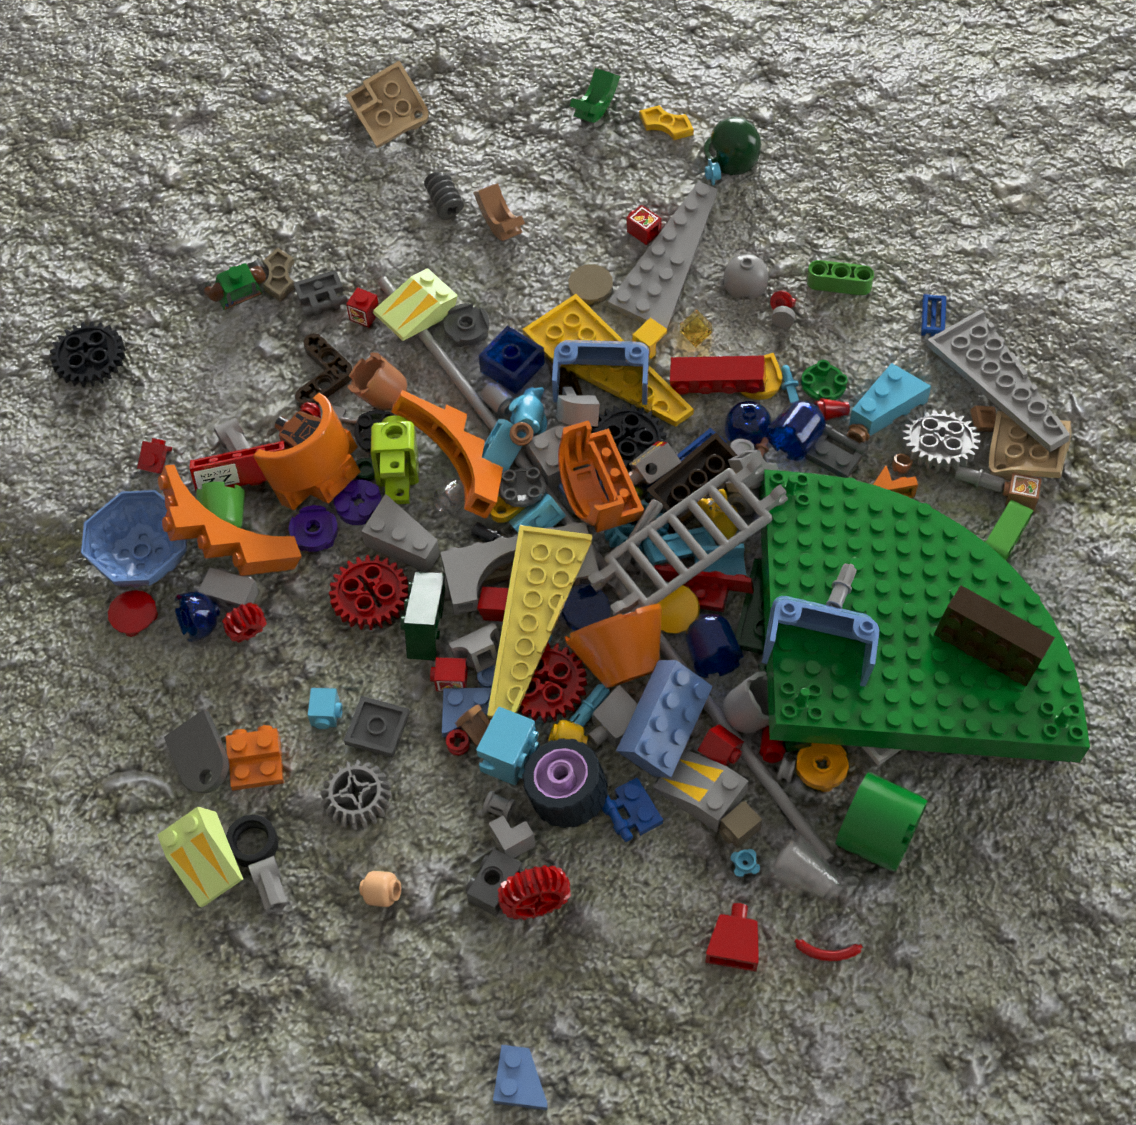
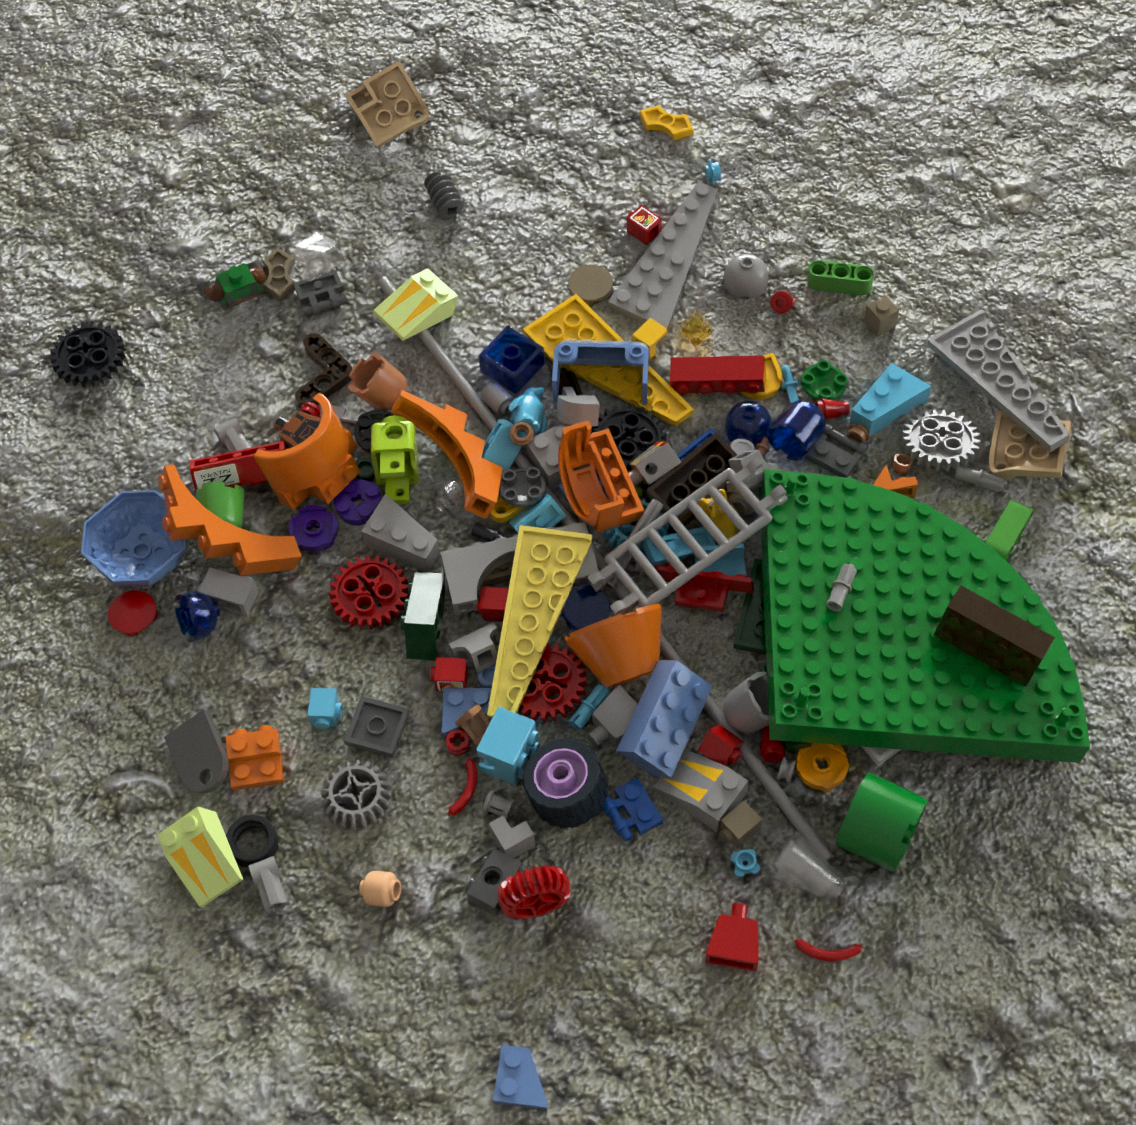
(153, 455): red bracket -> none
(244, 622): red gear -> none
(317, 255): none -> clear piece
(361, 307): red brick -> none
(469, 335): dark grey plate -> none
(469, 790): none -> red piece
(497, 214): medium nougat arch -> none
(567, 730): yellow head -> none
(598, 96): green arch -> none
(679, 610): yellow tile -> none
(713, 645): clear blue cylinder -> none
(735, 145): dark green piece -> none
(783, 316): light grey tile -> none
(827, 620): medium blue windscreen -> none
(881, 315): none -> dark tan brick
(933, 329): blue tile -> none
(984, 418): medium nougat plate -> none
(1022, 490): nougat brick -> none

